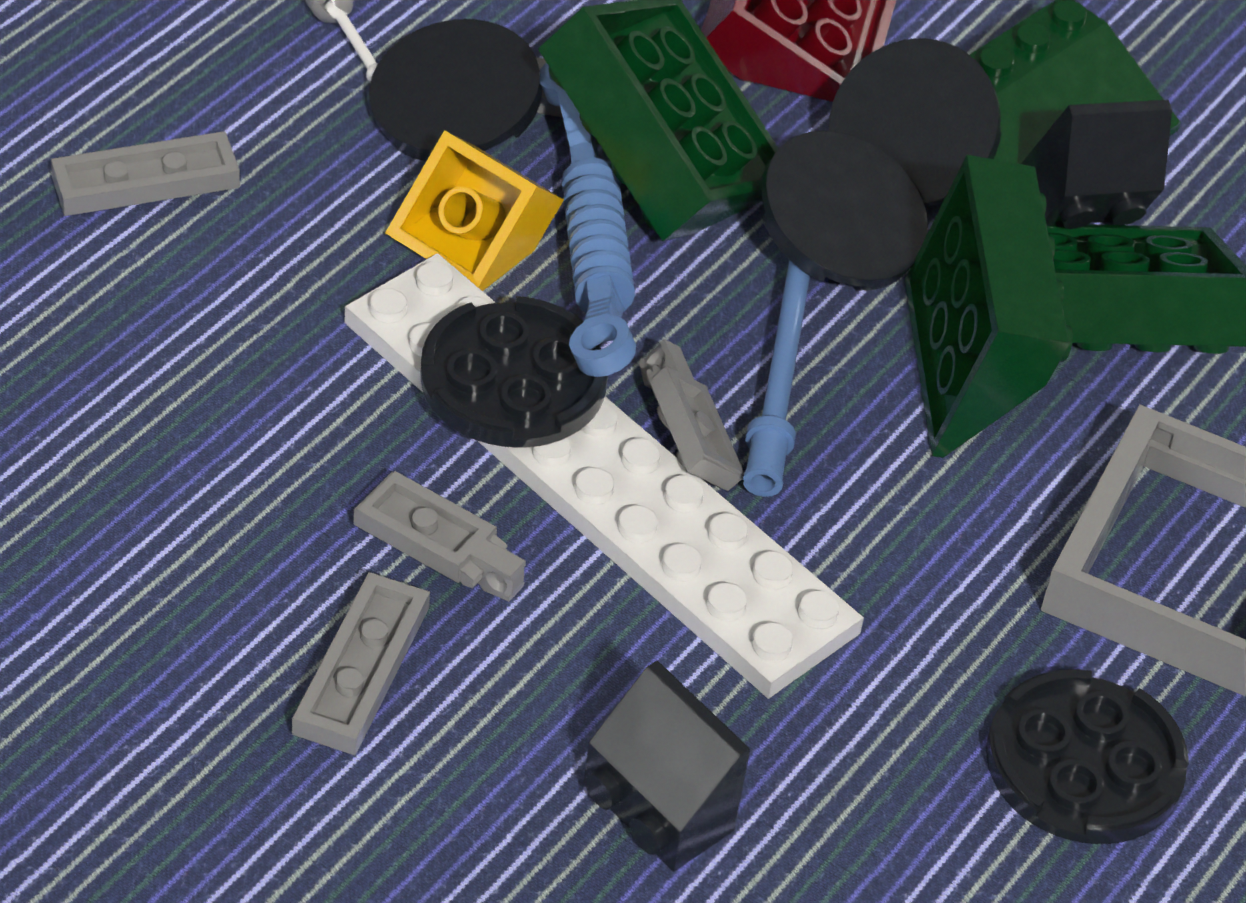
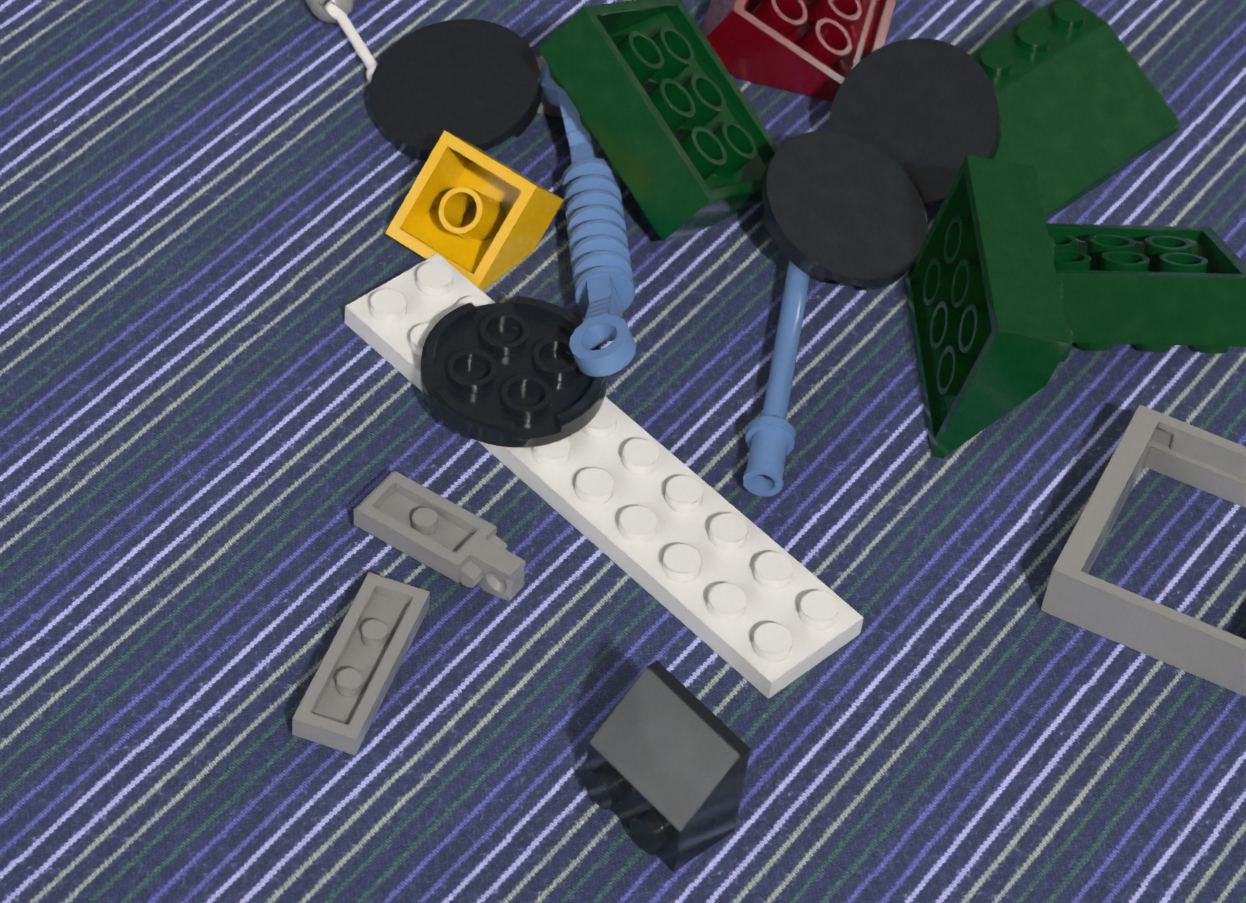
(145, 173): light grey plate -> none
(691, 417): light grey hinge -> none
(1086, 757): black tile -> none
(1103, 162): black slope -> none

